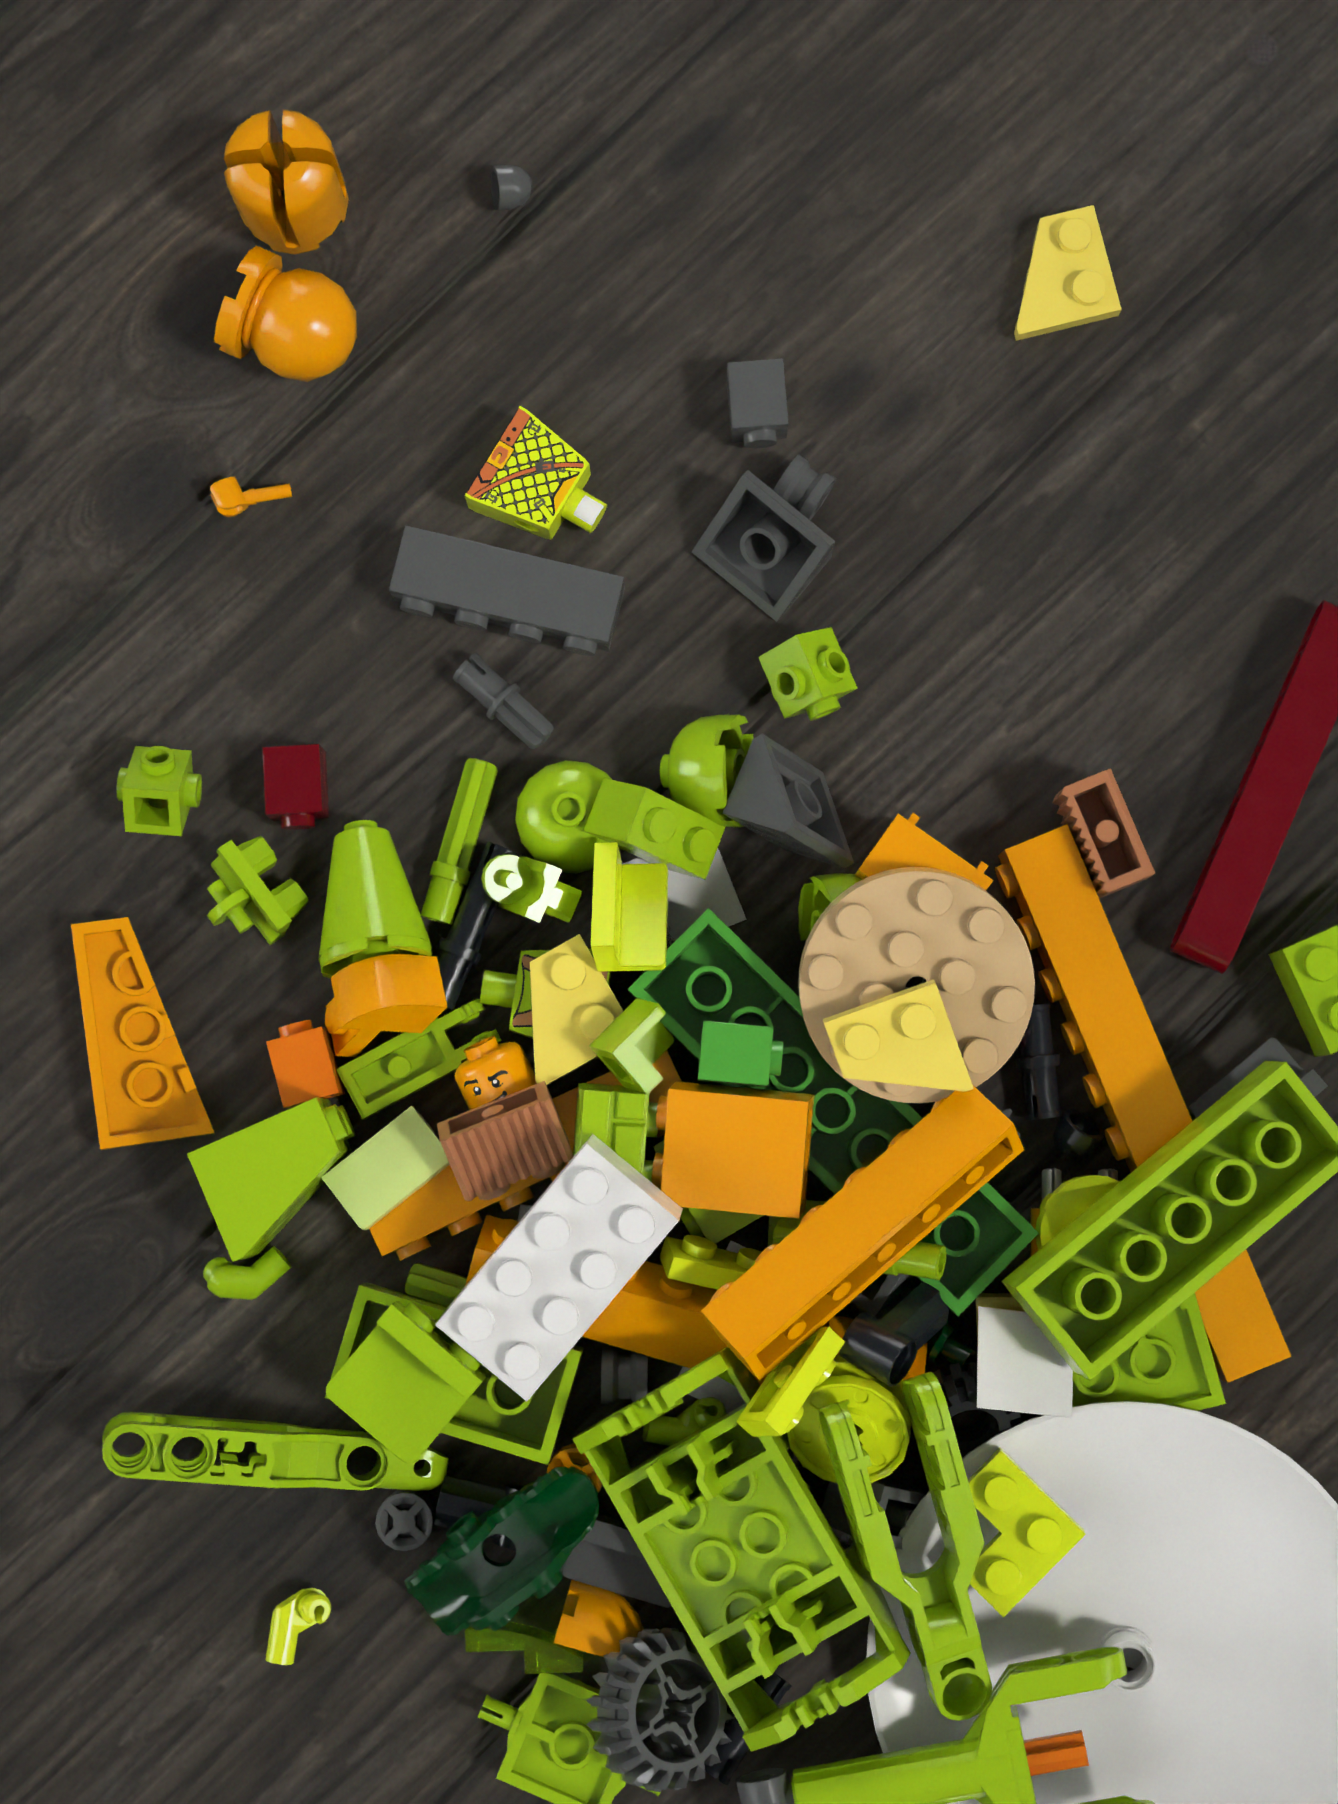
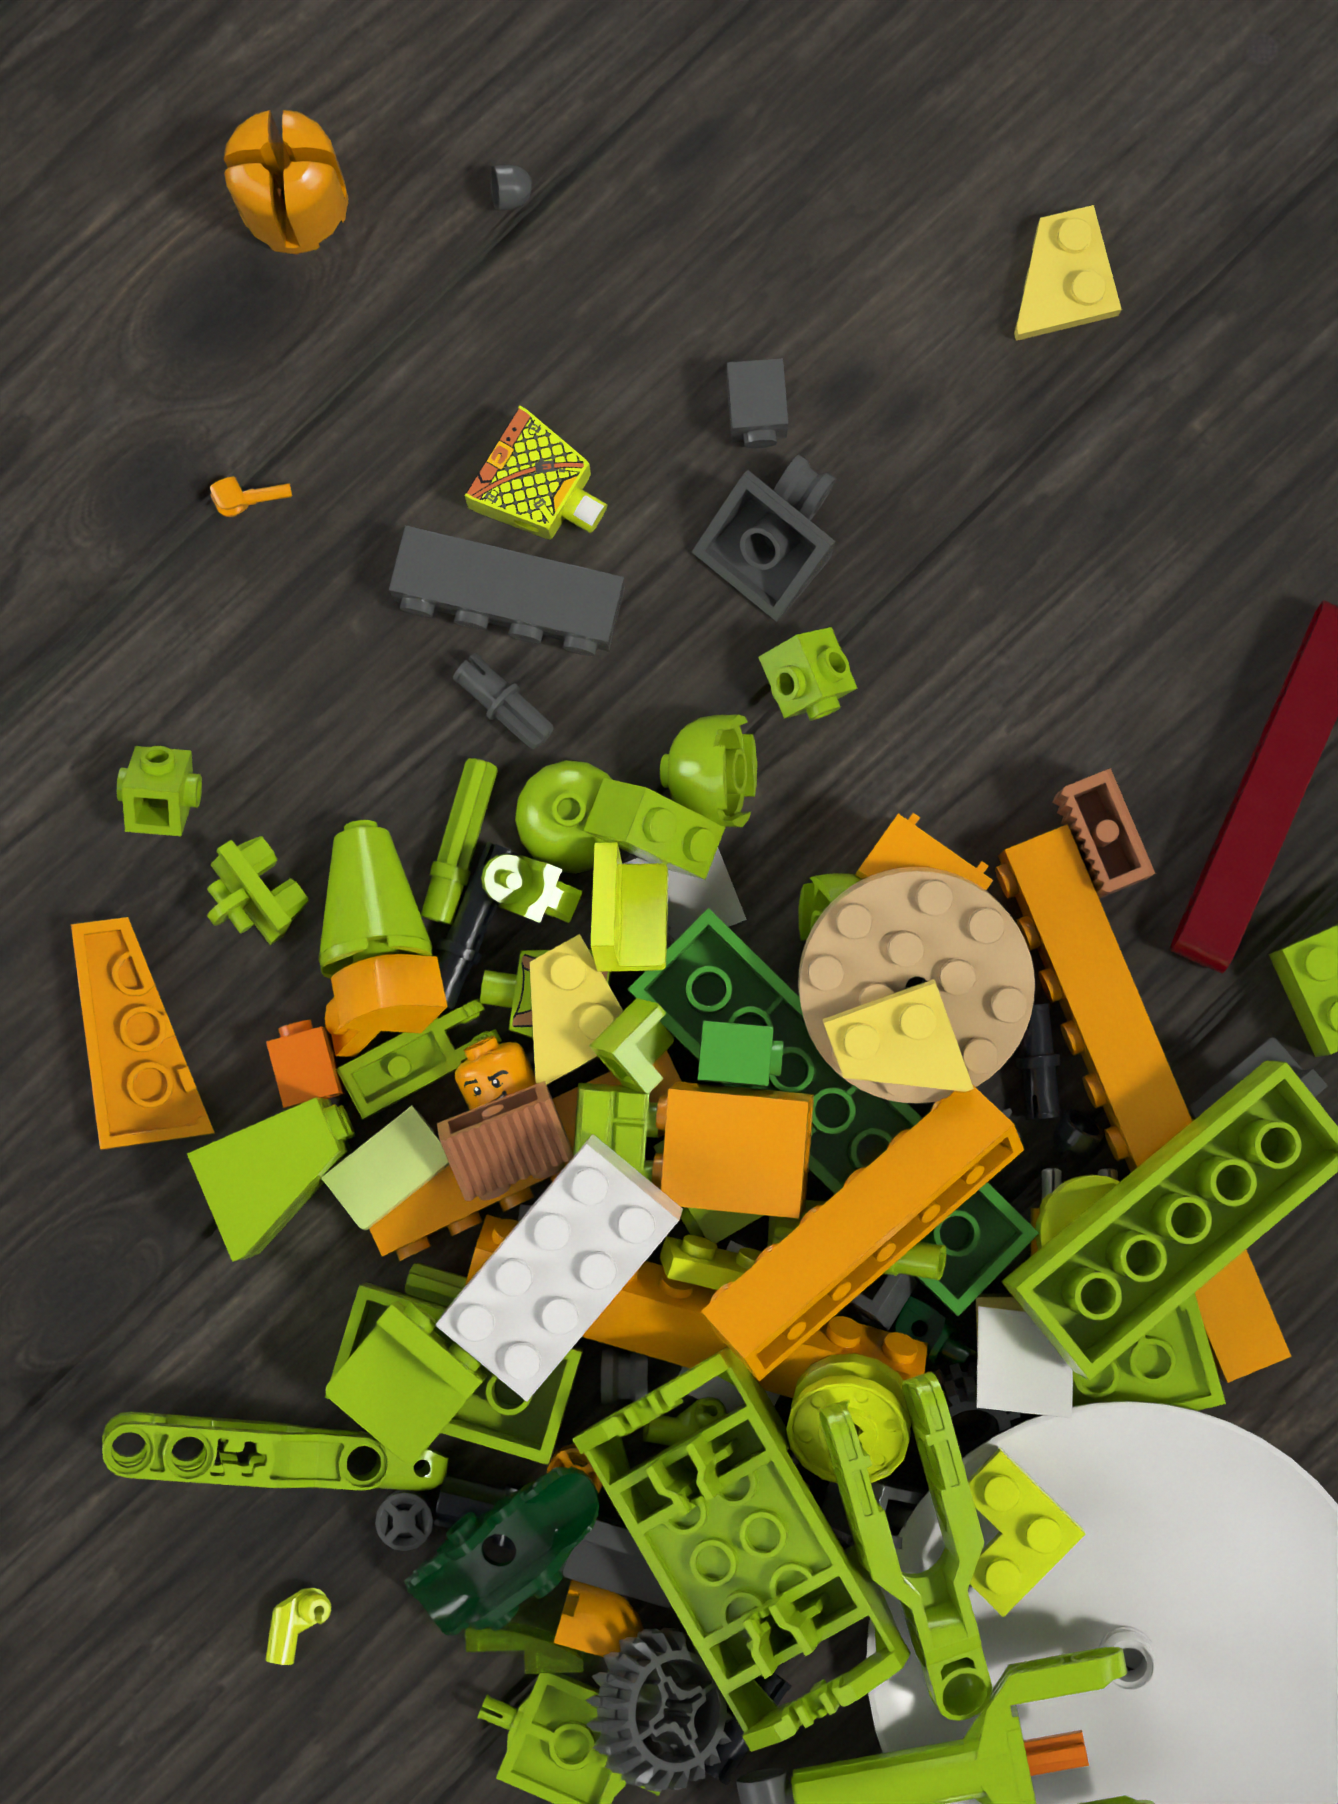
(242, 1281): lime arm -> none
(291, 319): light orange tile -> none
(295, 785): dark red brick -> none
(780, 1397): neon yellow plate -> none
(788, 804): dark grey slope -> none
(890, 1340): black piece -> none

